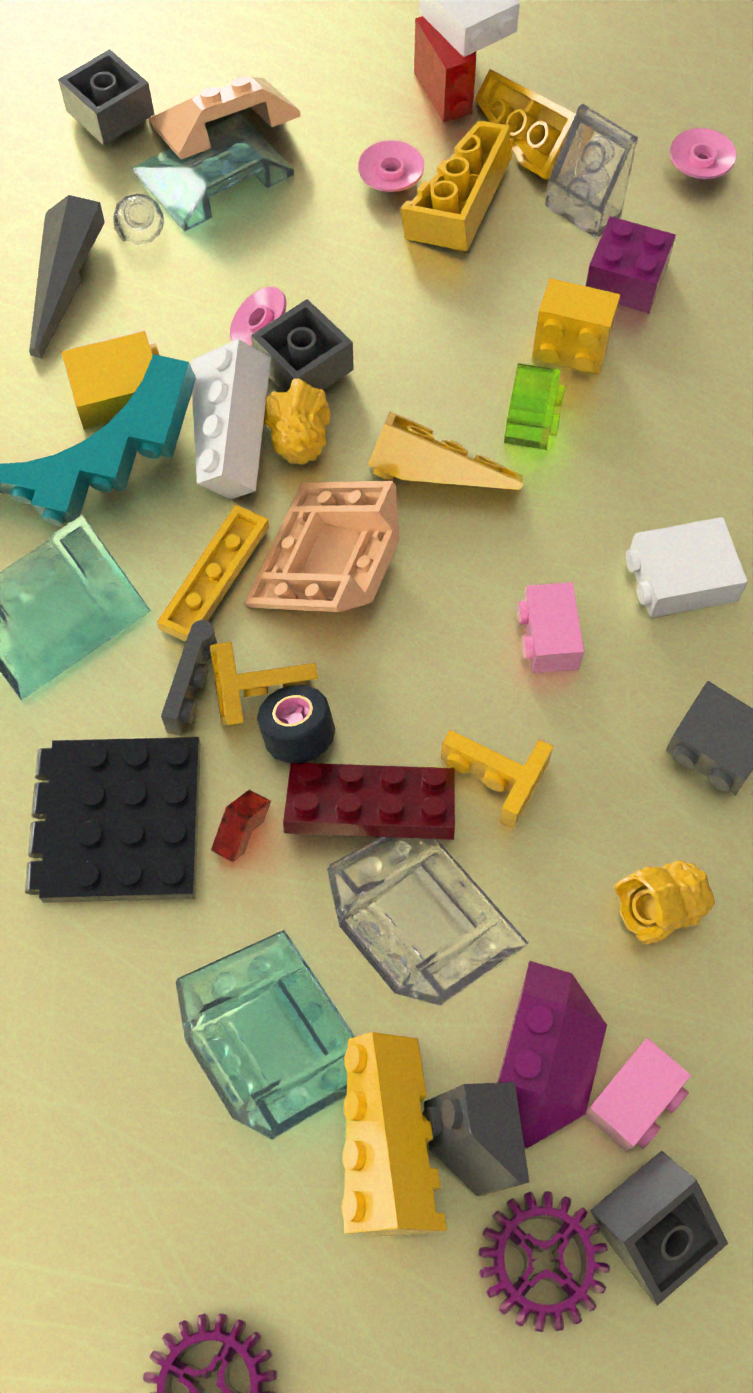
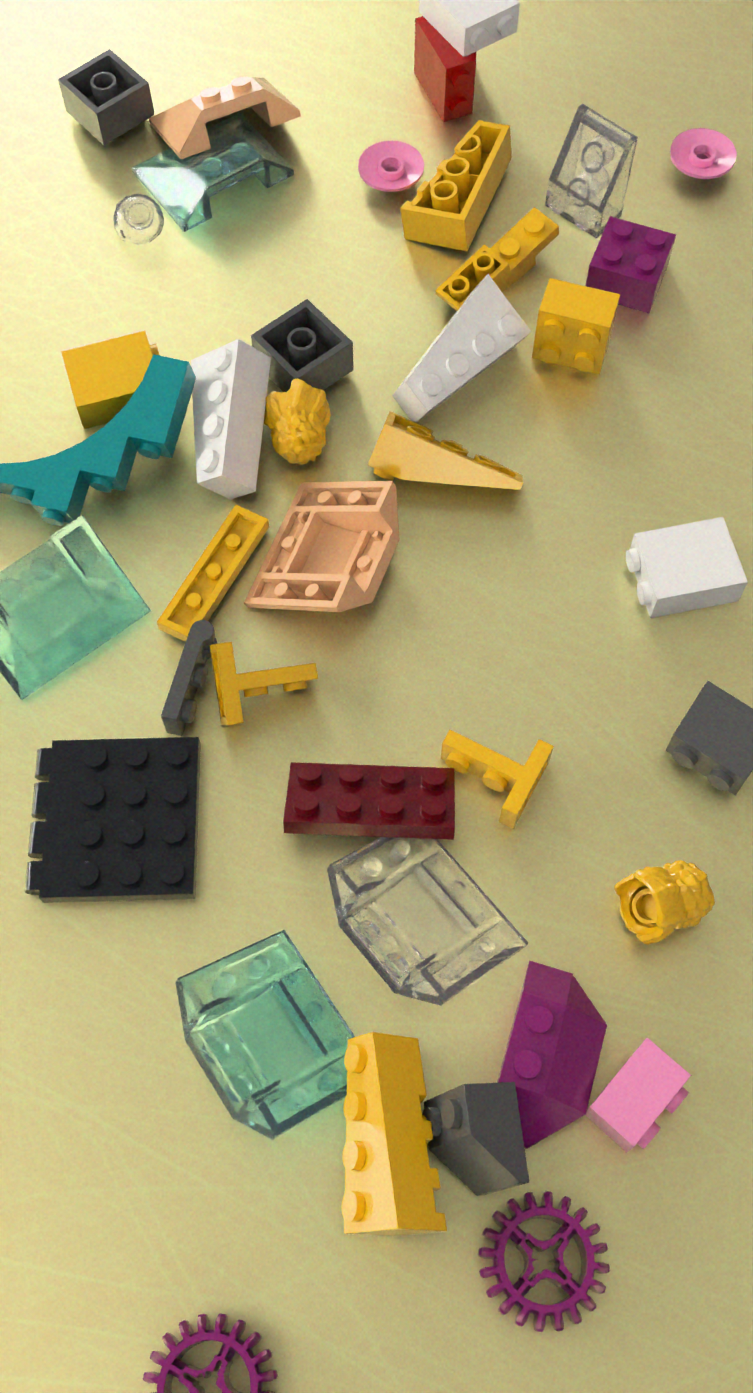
(66, 241): dark grey wedge -> none
(237, 824): clear red piece -> none
(257, 312): bright pink dish -> none
(296, 724): black wheel -> none
(469, 344): none -> white wedge
(504, 262): none -> yellow slope
(532, 406): clear neon green brick -> none
(535, 122): yellow wedge -> none
(551, 628): bright pink brick -> none
(660, 1226): dark grey slope -> none

